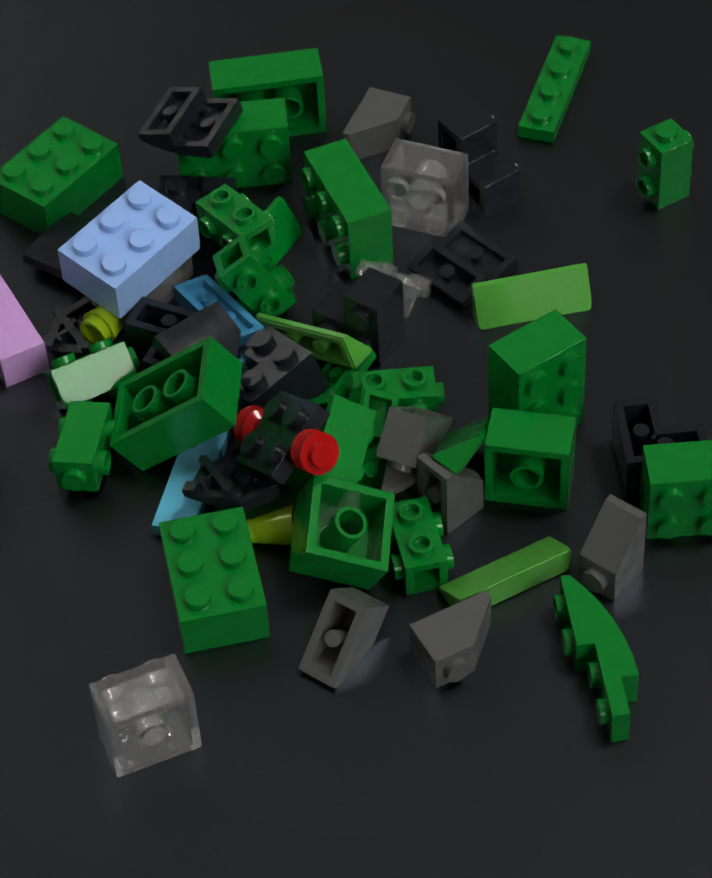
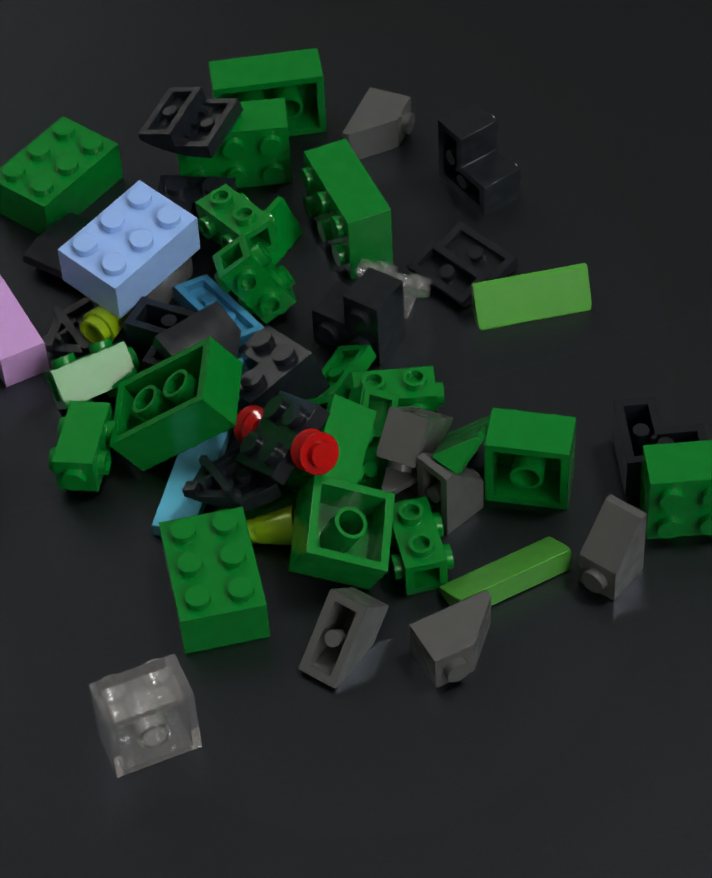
(323, 343): bright green slope -> none
(425, 187): clear brick -> none
(539, 368): green brick -> none
(554, 89): green plate -> none
(601, 651): green slope -> none
(664, 163): green brick -> none

